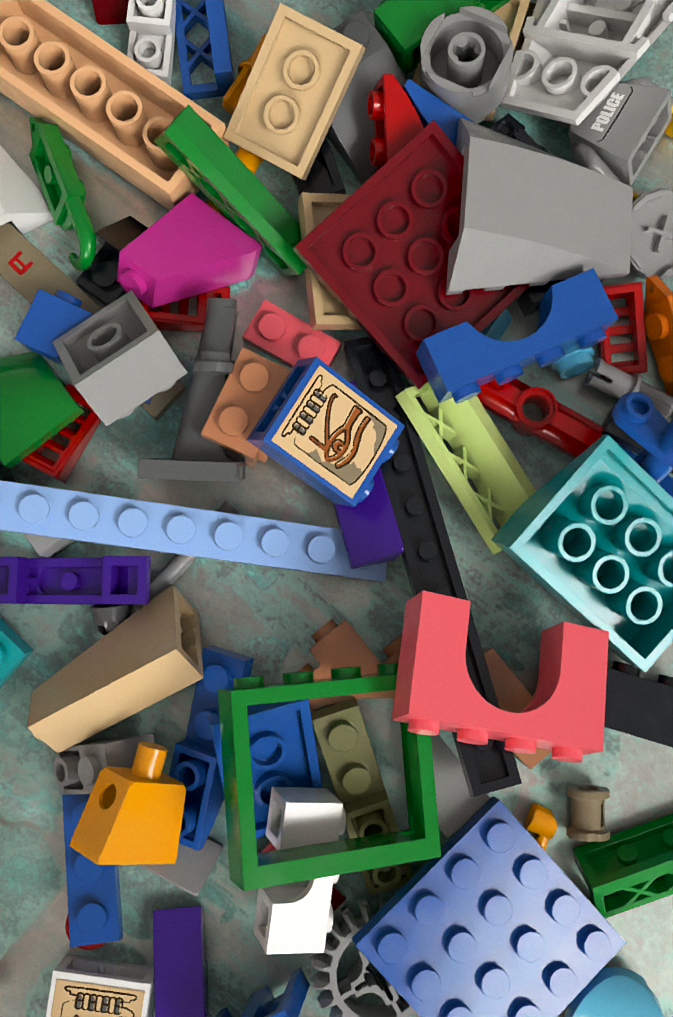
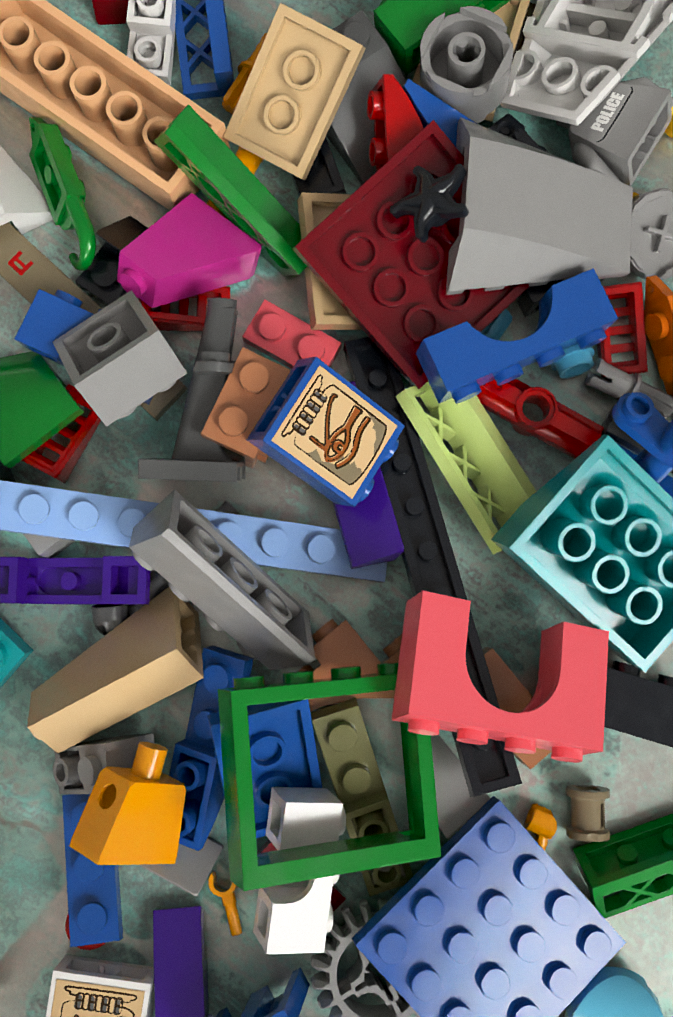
(223, 584): none -> light grey slope
(229, 902): none -> light orange hand
(432, 200): none -> black animal

